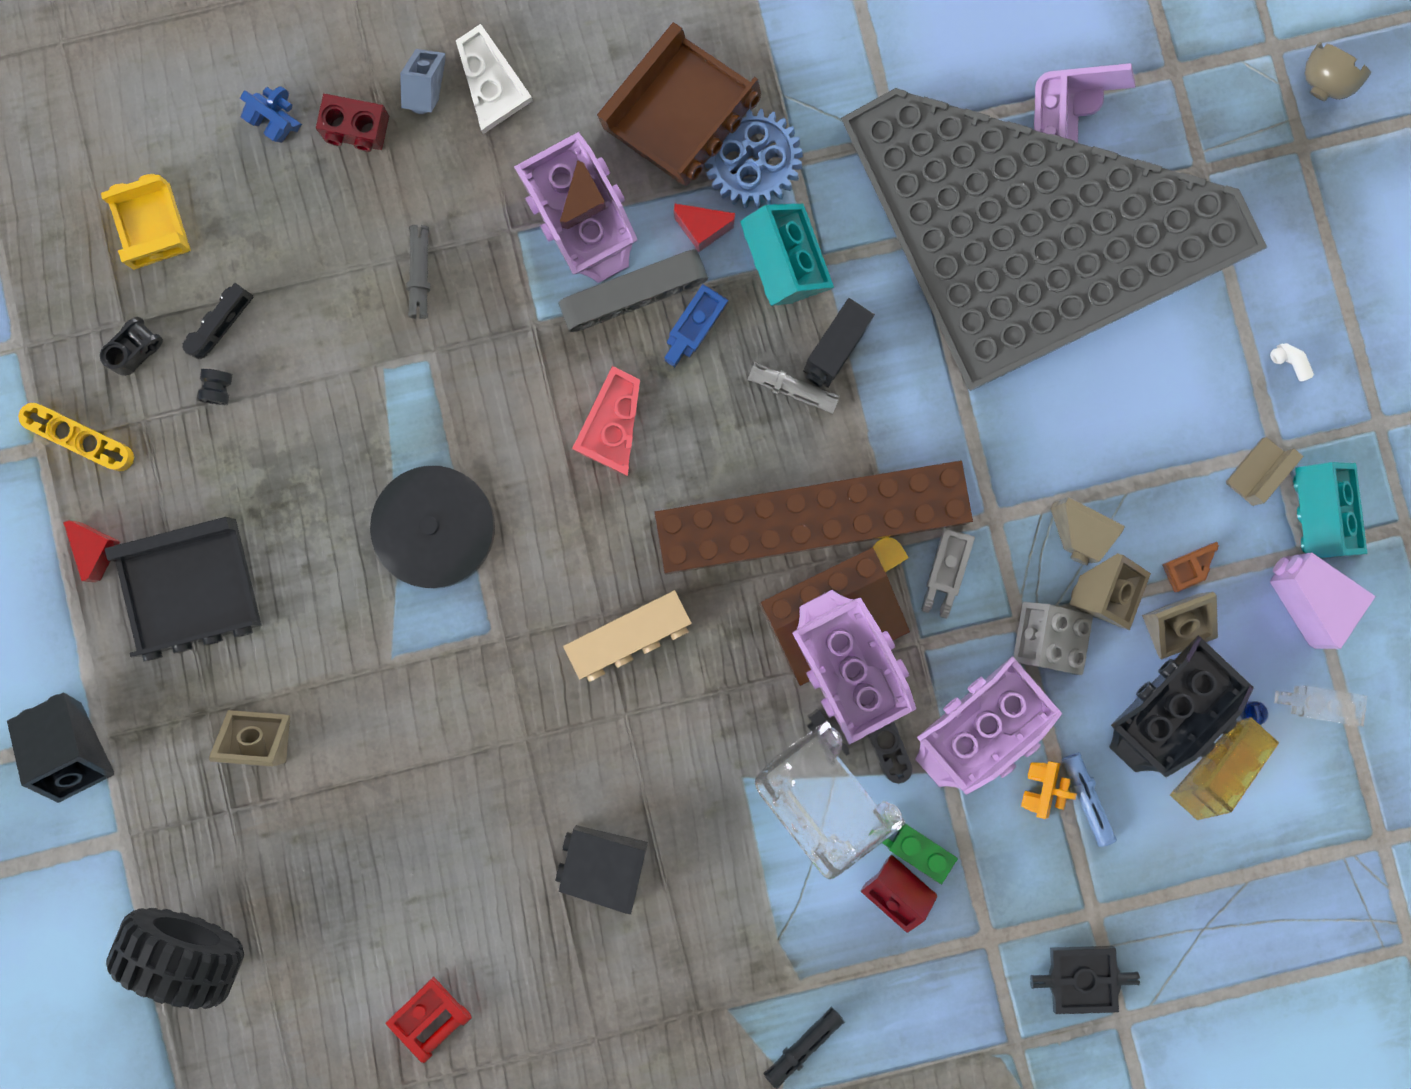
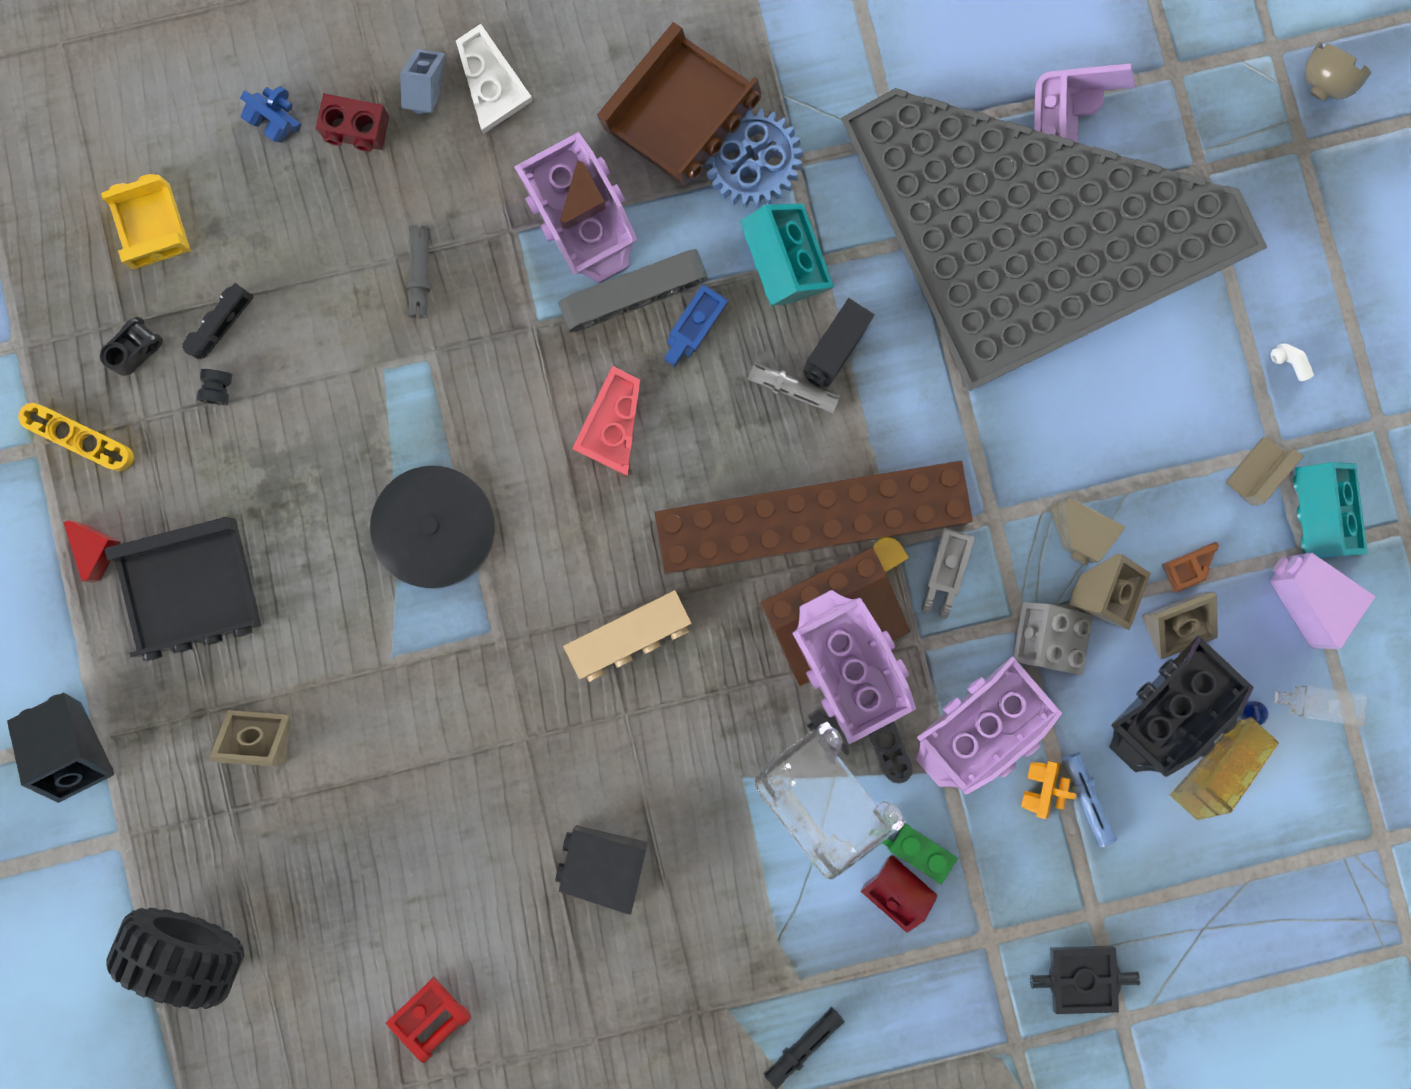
(702, 224): red slope -> none

